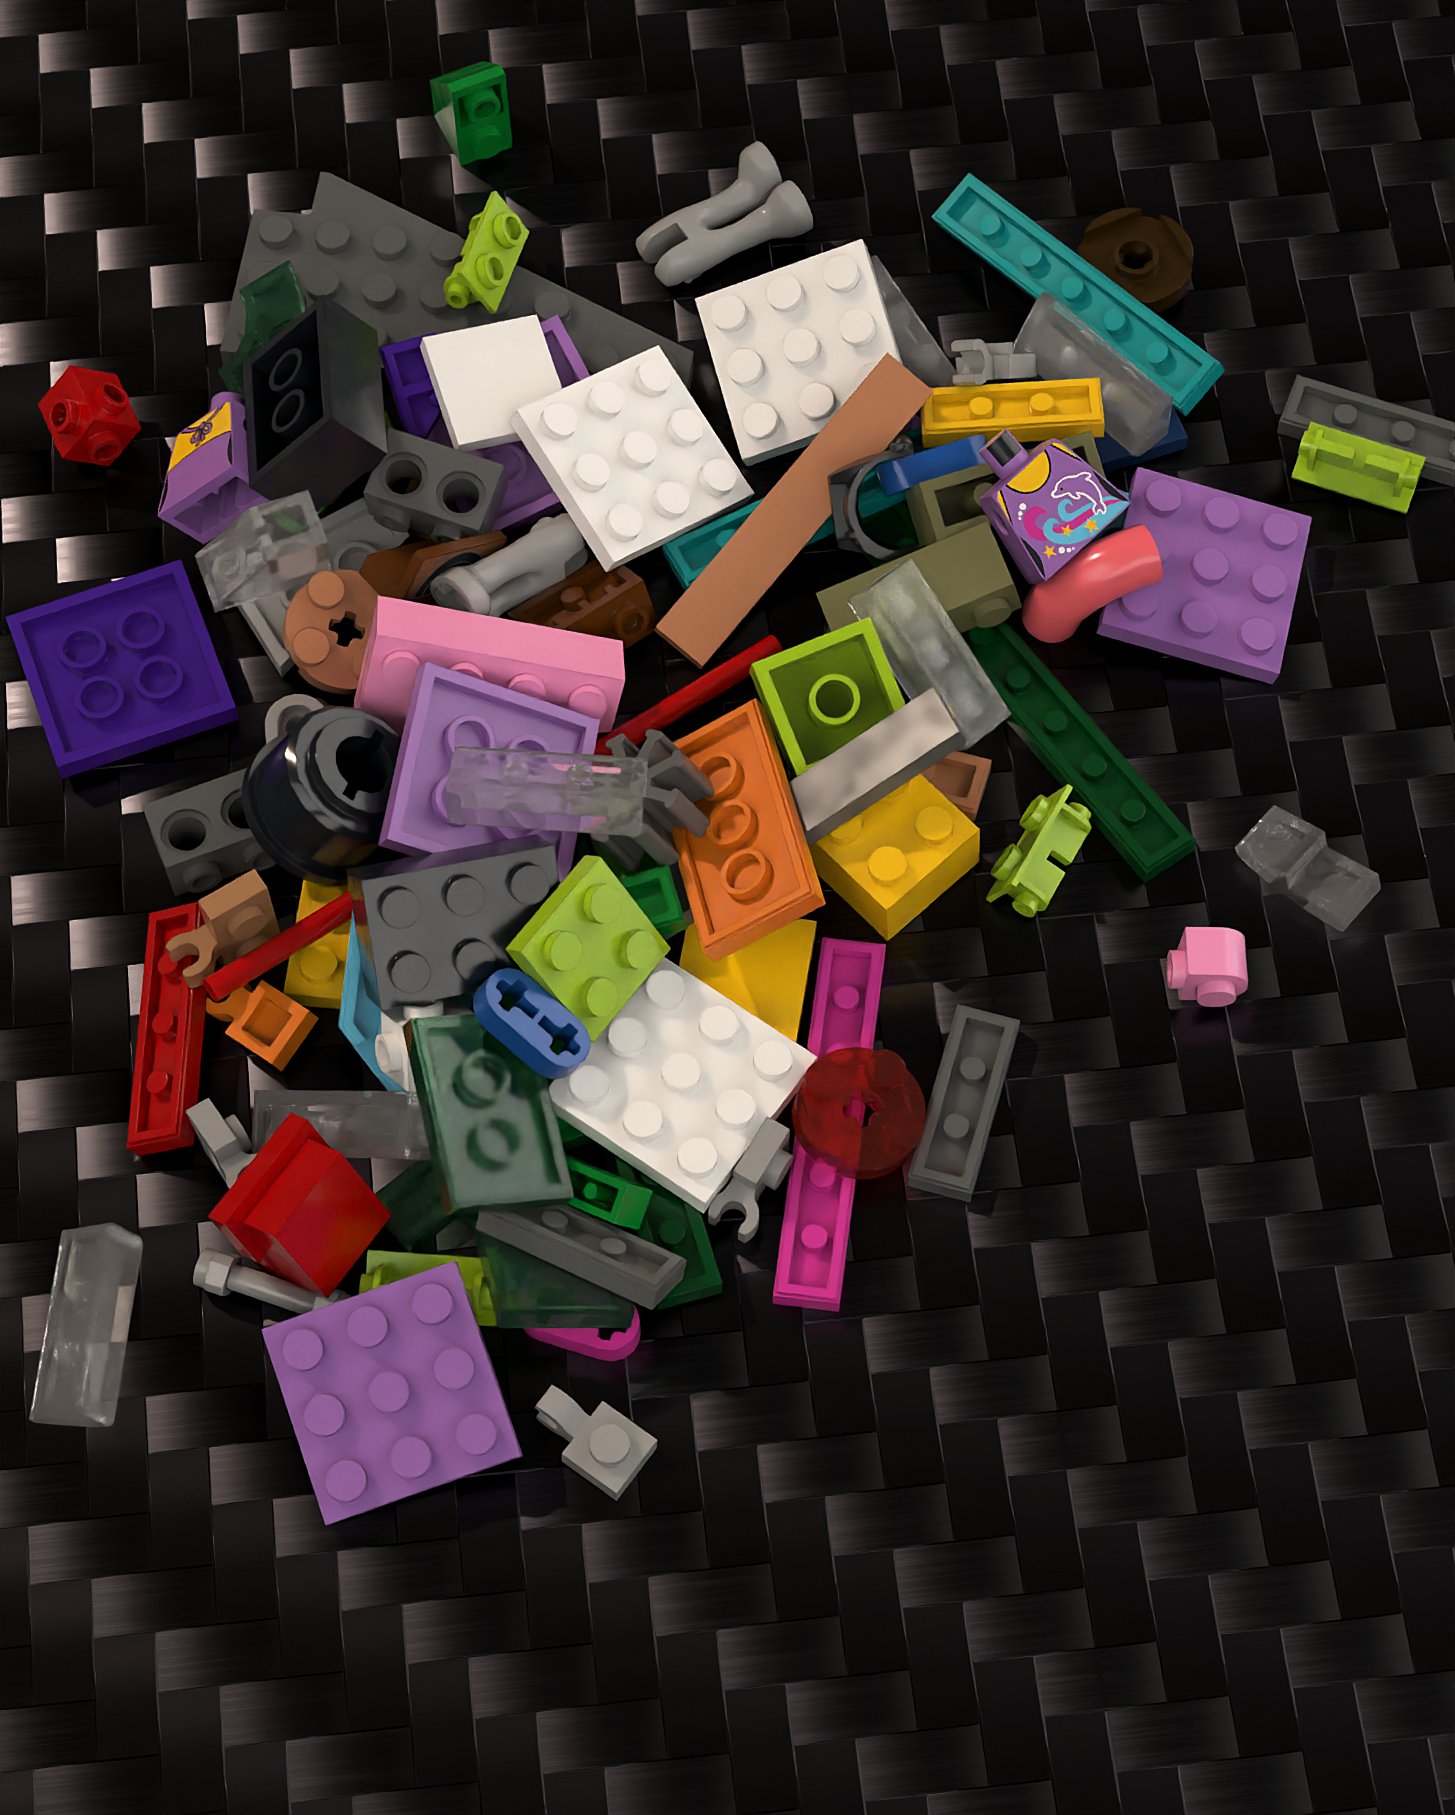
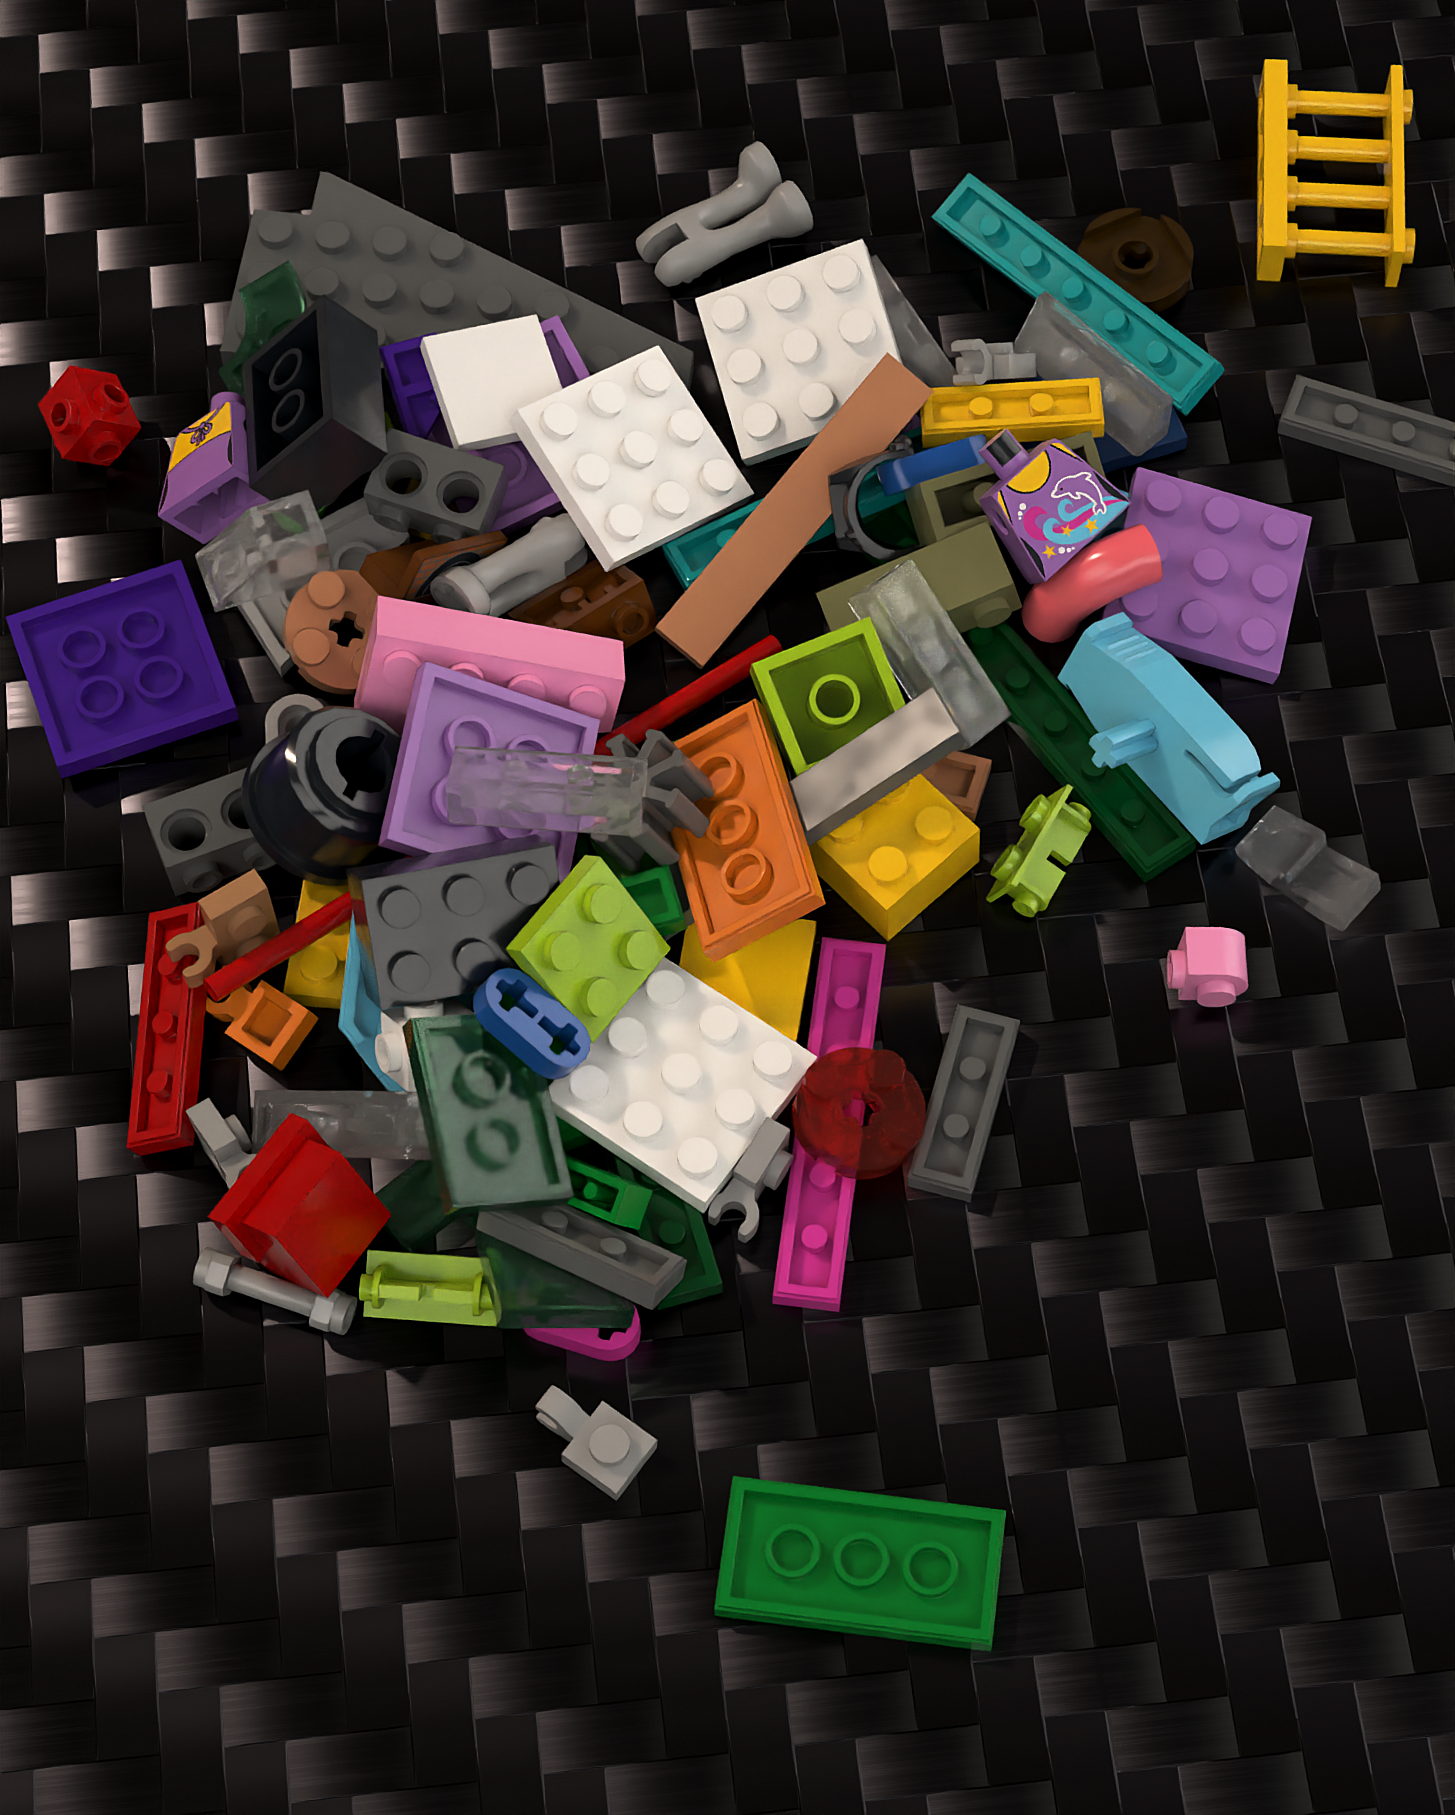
(87, 1327): clear slope -> none
(391, 1393): medium lavender plate -> none
(473, 111): green slope -> none
(487, 256): lime hinge -> none
(861, 1563): none -> green tile
(1165, 729): none -> medium azure piece
(1282, 193): none -> yellow fence
(1358, 467): lime hinge -> none

